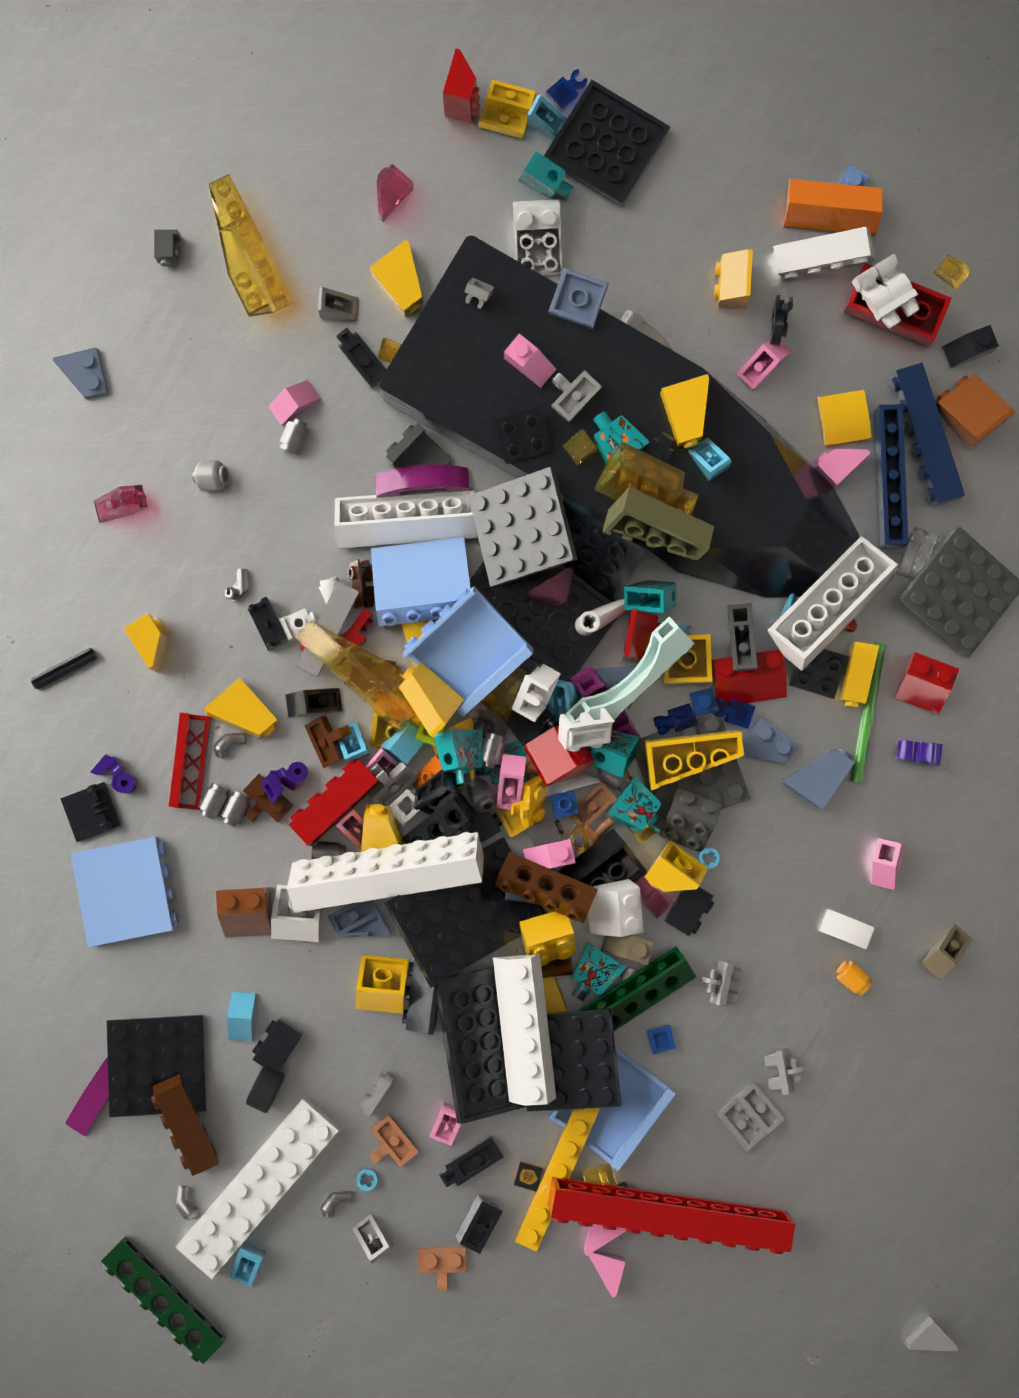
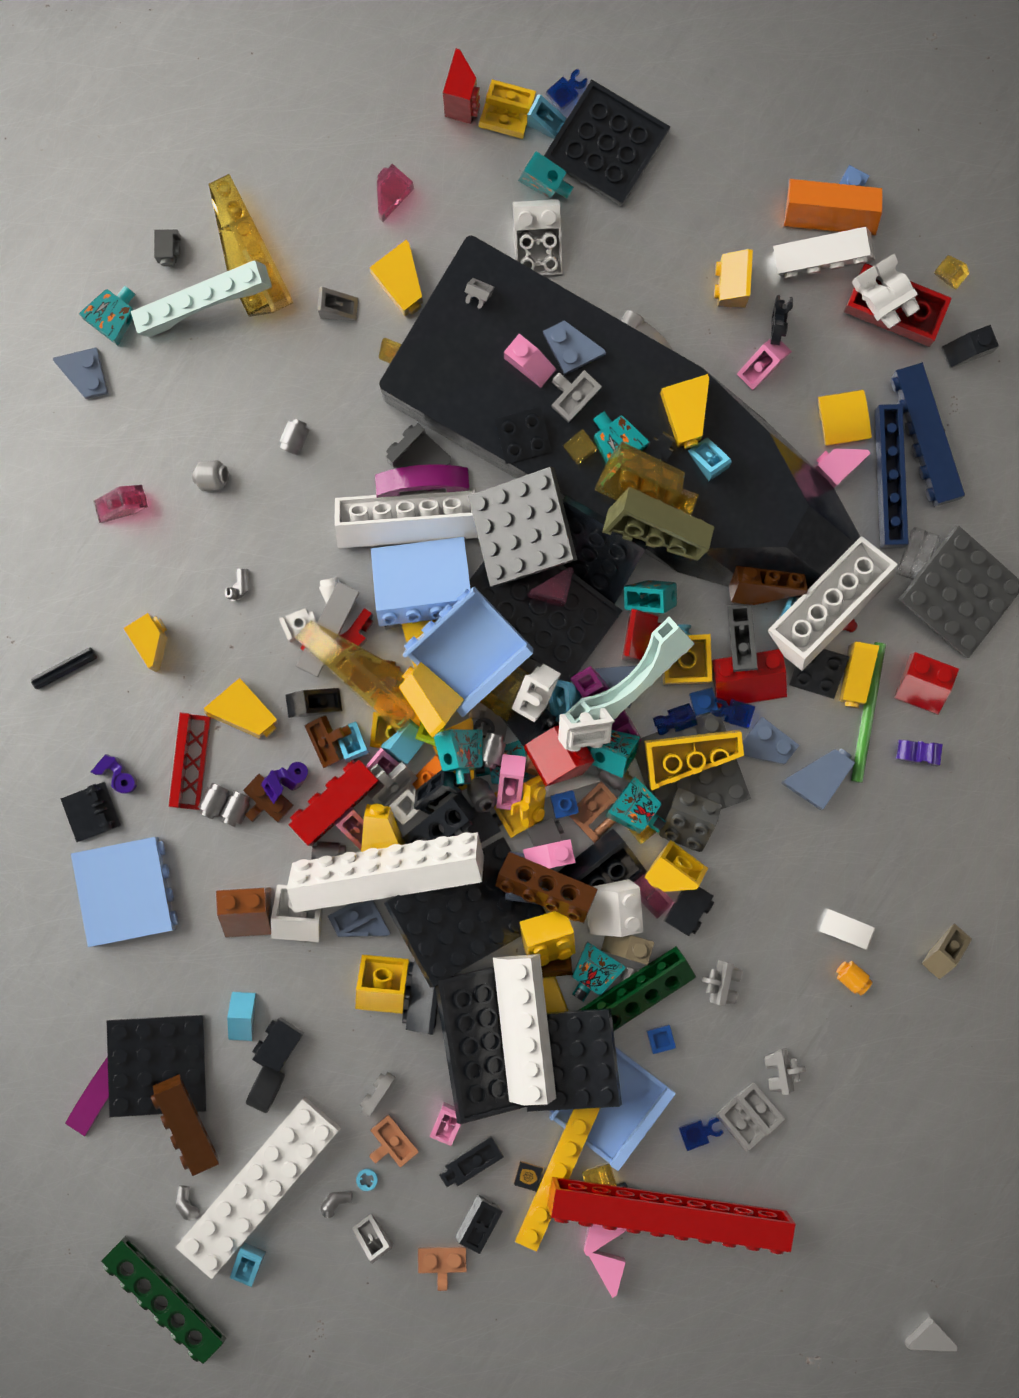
(110, 313): none -> teal torso
(226, 741): flat silver arm -> none
(231, 285): none -> light aqua arch
(267, 623): black hinge -> none
(293, 401): bright pink slope -> none
(359, 573): reddish brown hinge -> none
(361, 357): black hinge -> none
(571, 347): none -> sand blue wing
(578, 298): sand blue tile -> none
(579, 838): clear yellow plate -> none
(599, 617): white piece -> none
(695, 1133): none -> clear blue plate
(706, 851): medium azure bush -> none
(761, 586): none -> reddish brown slope
(887, 863): bright pink slope -> none
(973, 410): dark orange slope -> none

